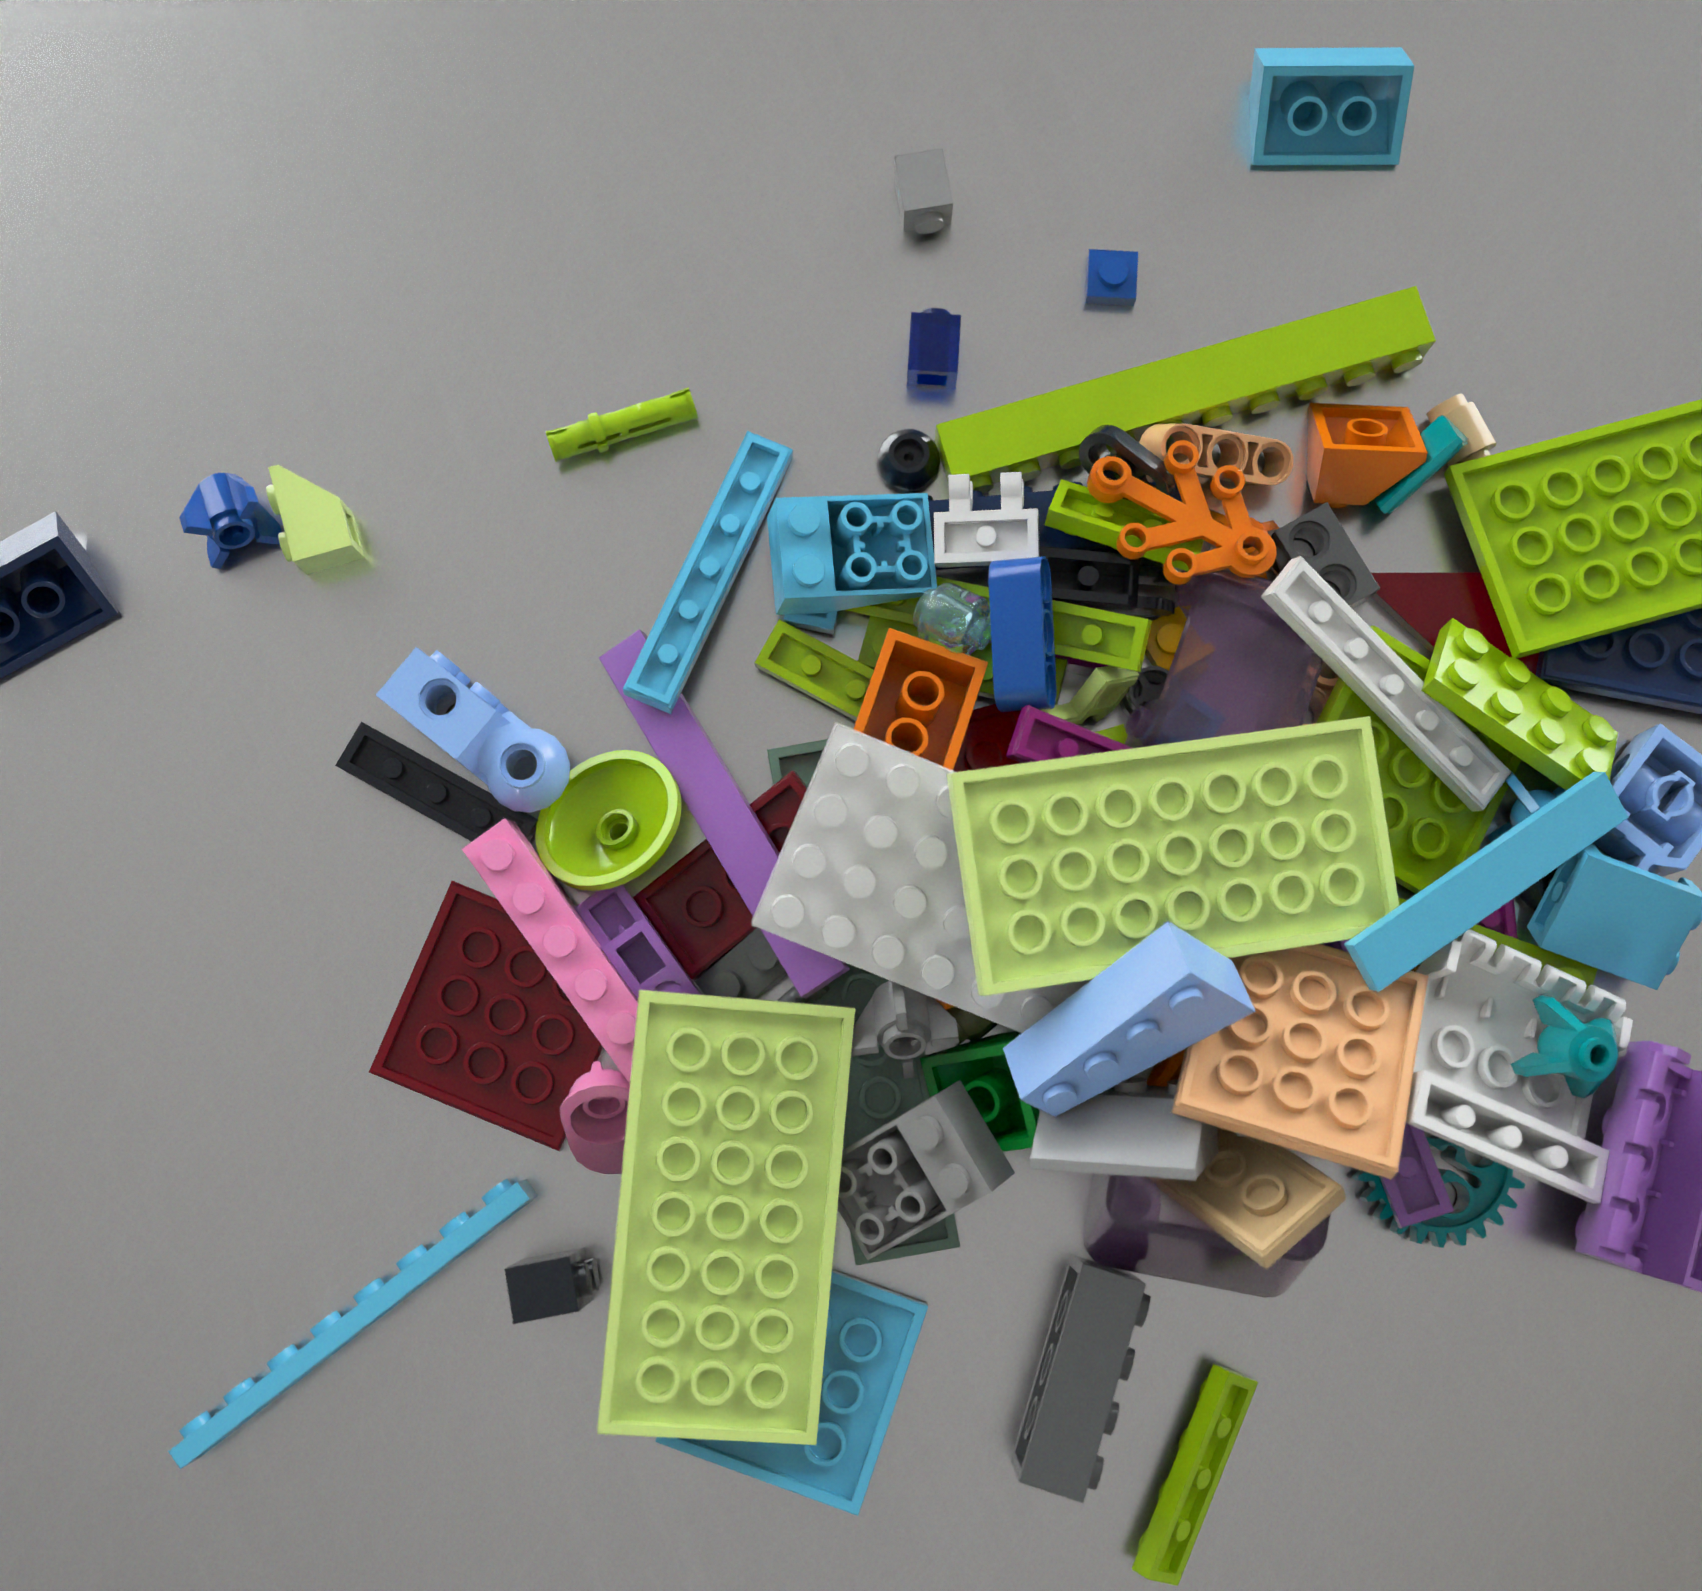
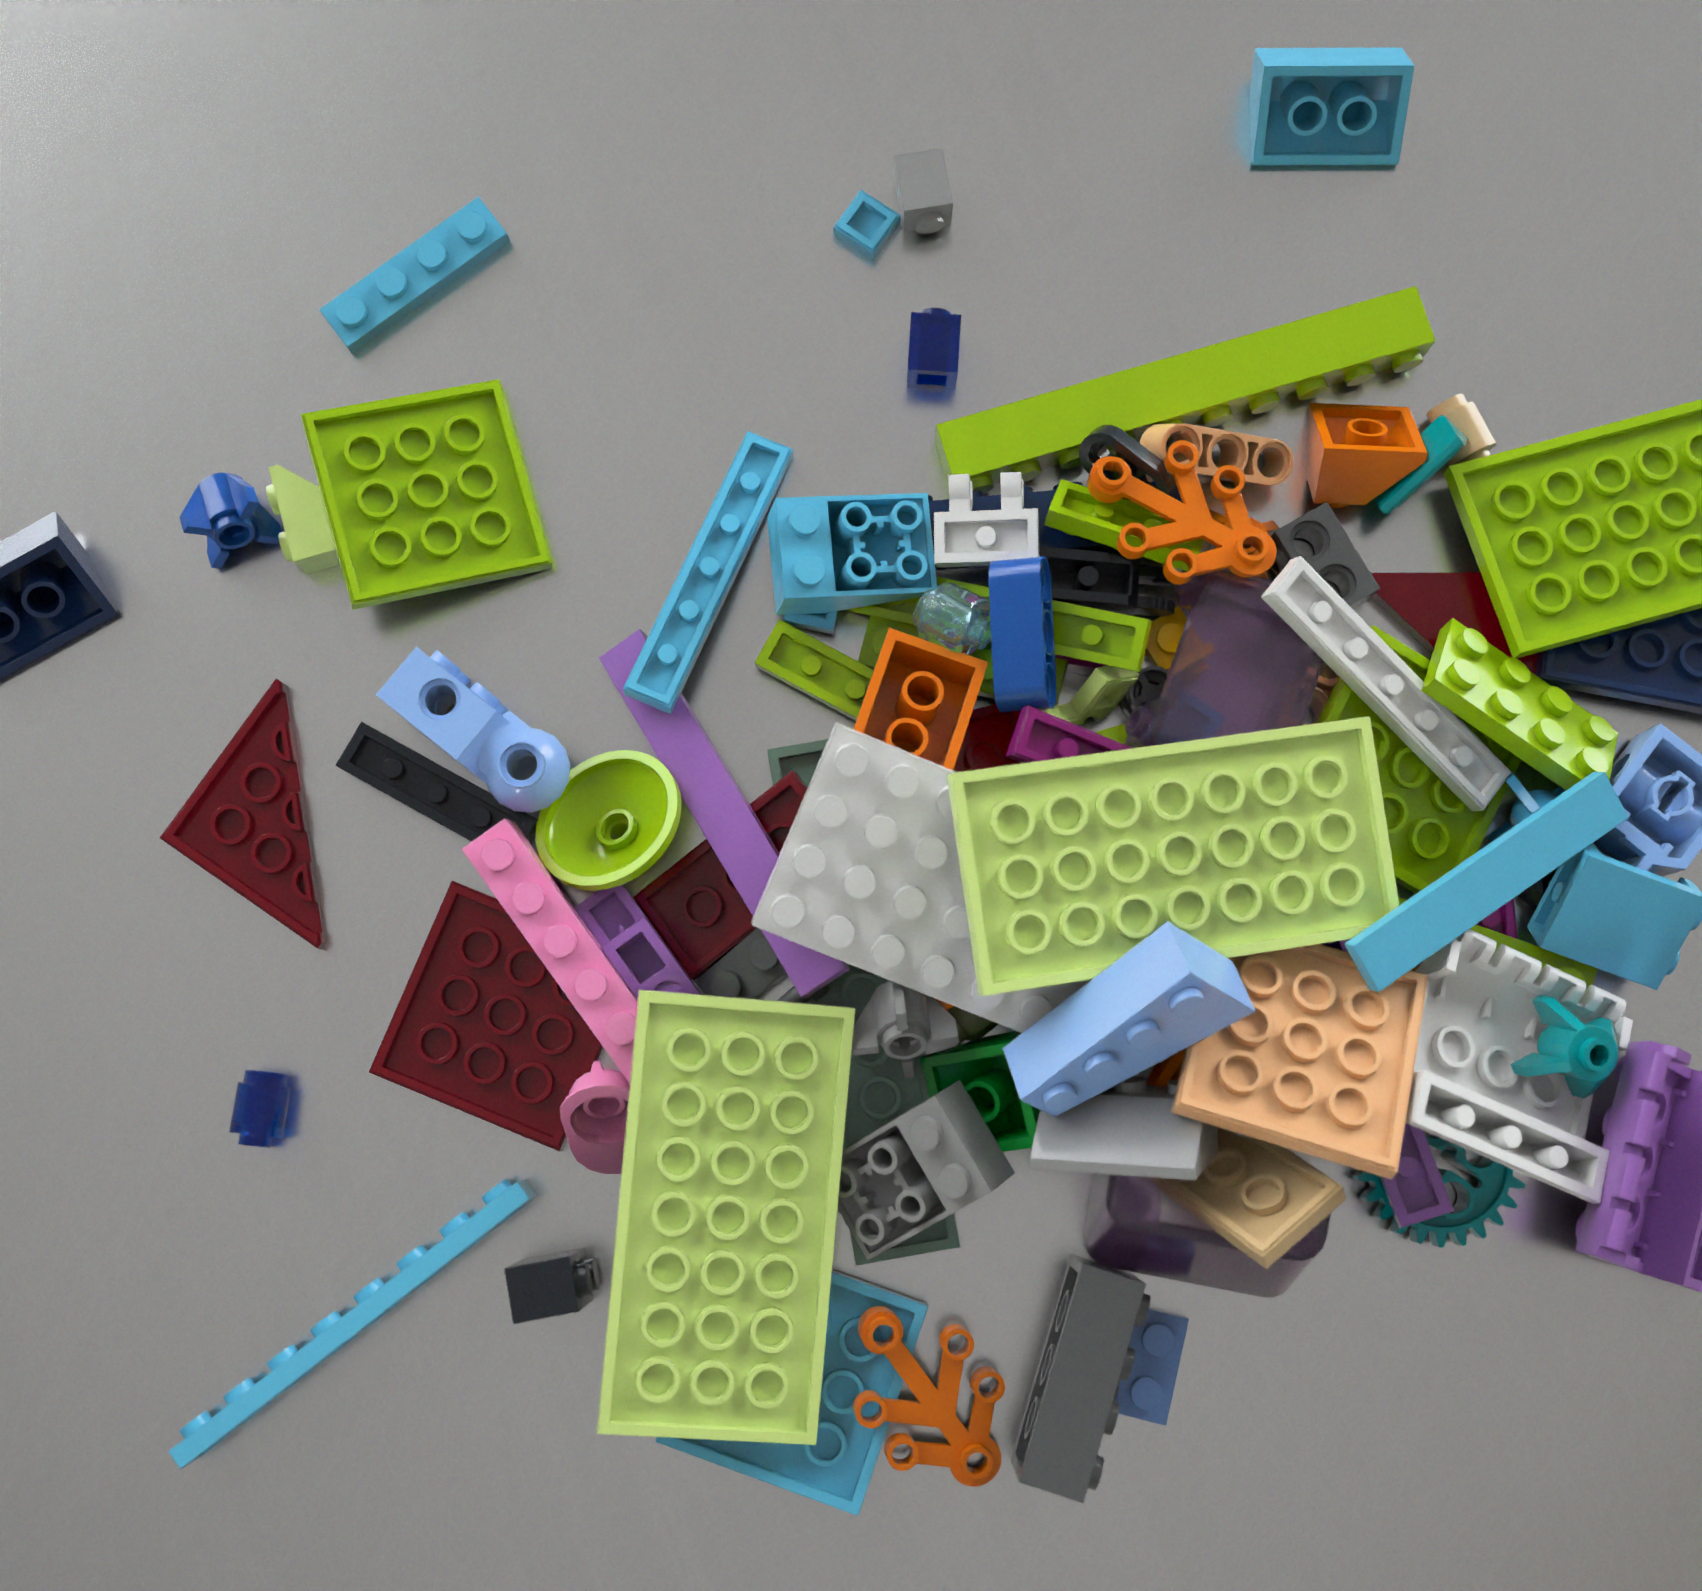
(252, 820): none -> dark red tile
(260, 1108): none -> clear blue brick
(415, 275): none -> medium azure plate
(425, 493): none -> lime tile
(613, 427): lime pin -> none
(867, 225): none -> medium azure tile
(906, 474): black plate -> none
(935, 1405): none -> orange plant
(1111, 277): blue plate -> none
(1155, 1367): none -> medium blue plate
(1194, 1475): lime plate -> none

